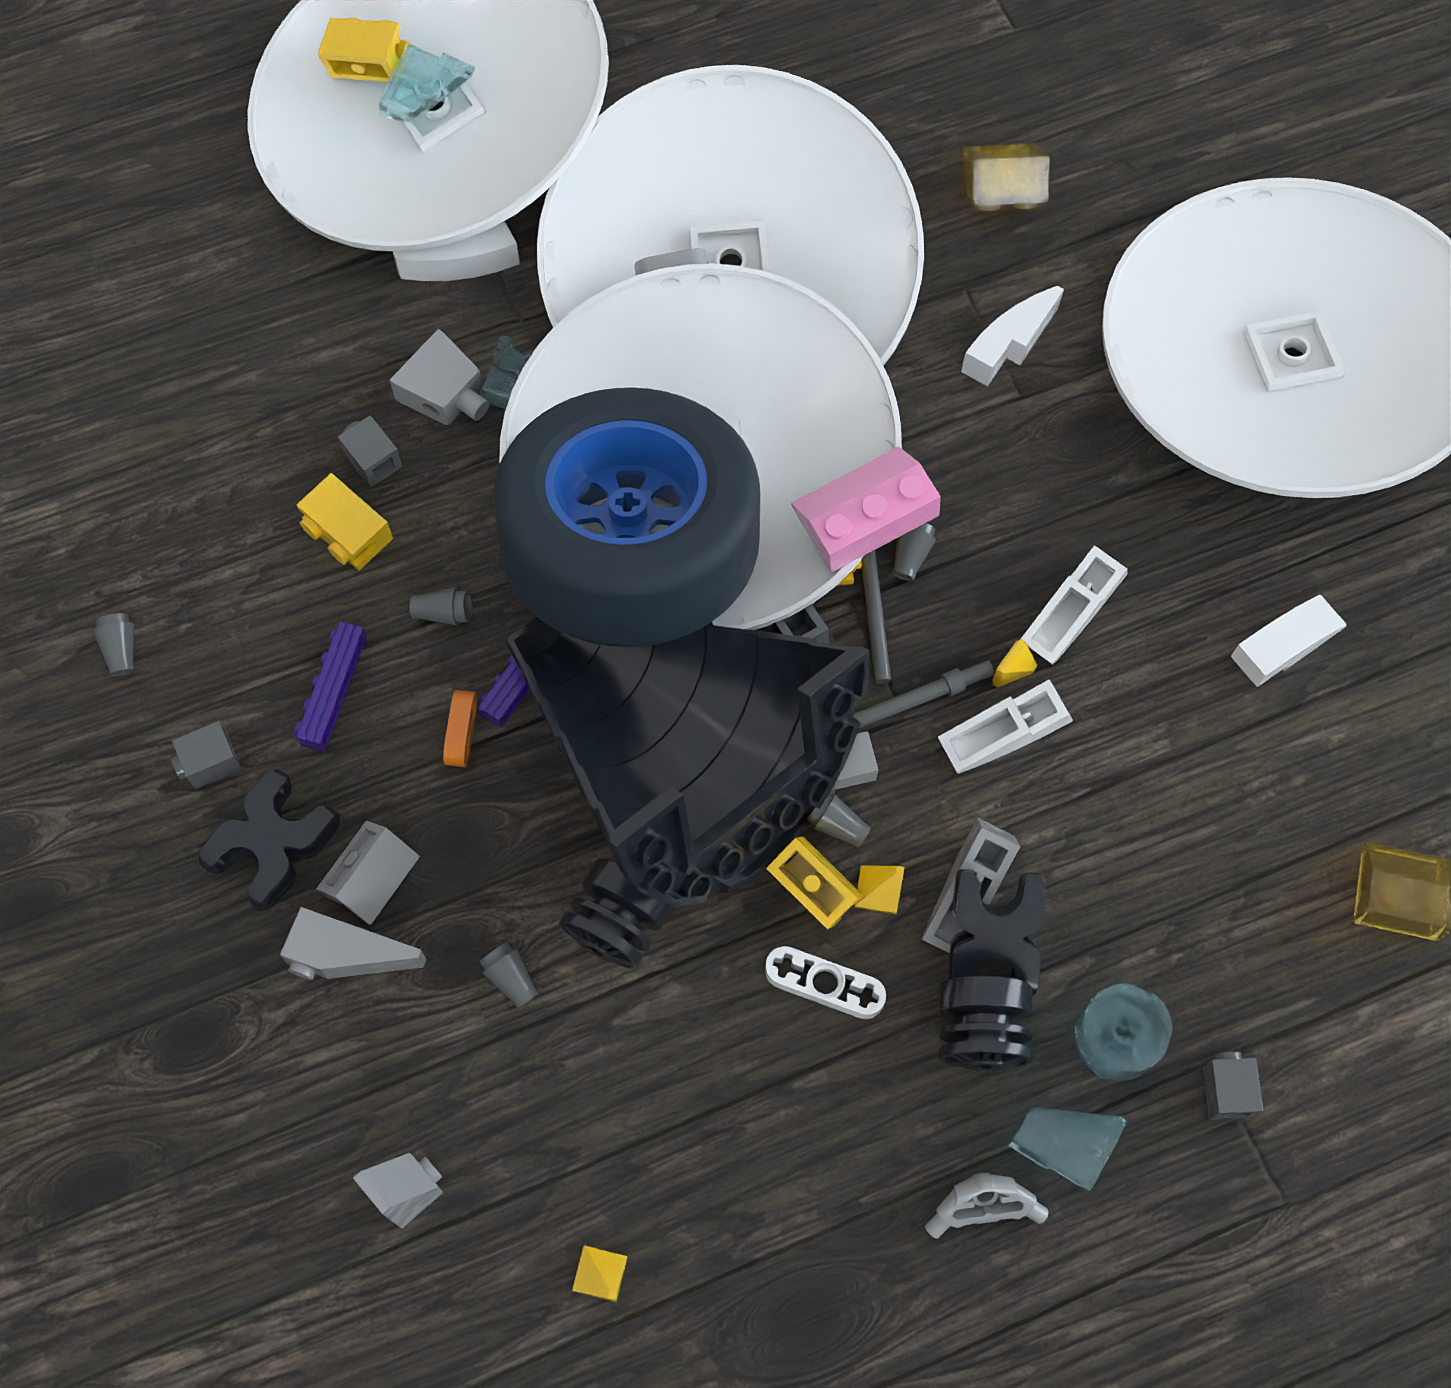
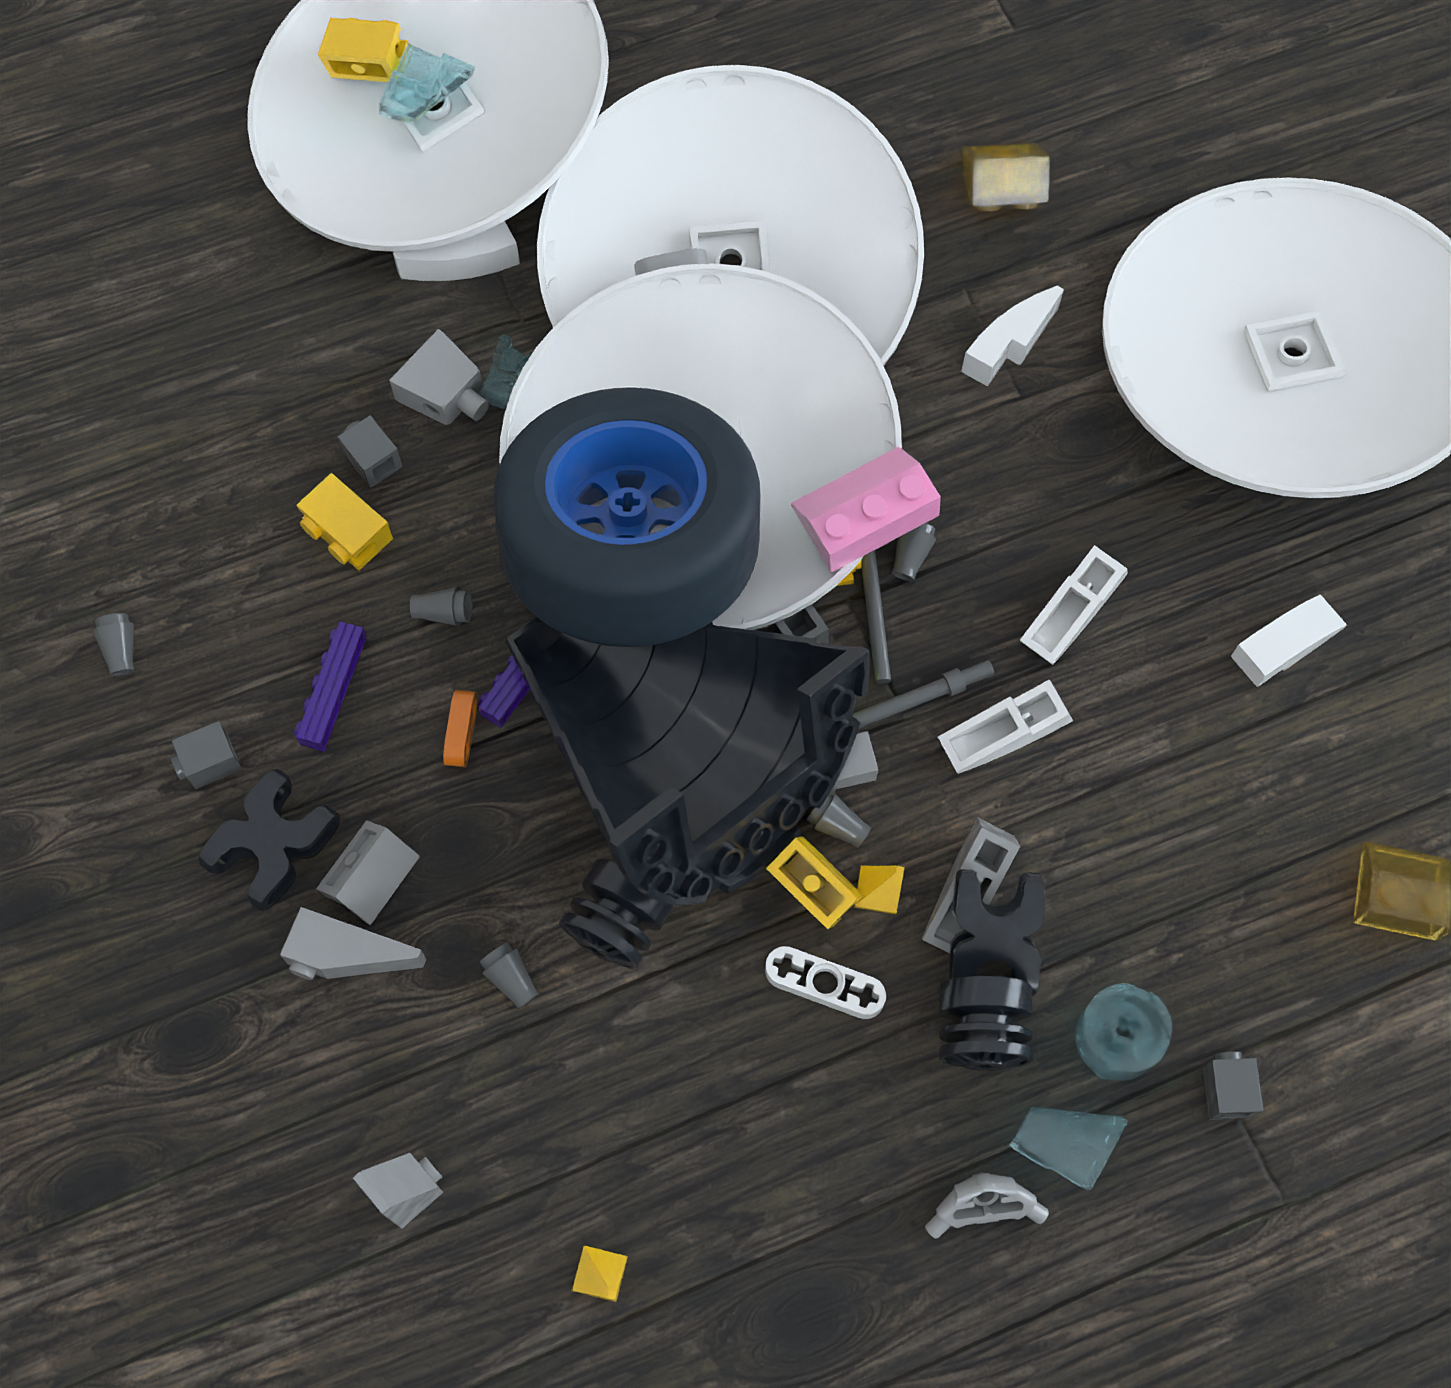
(1015, 665): yellow slope -> none

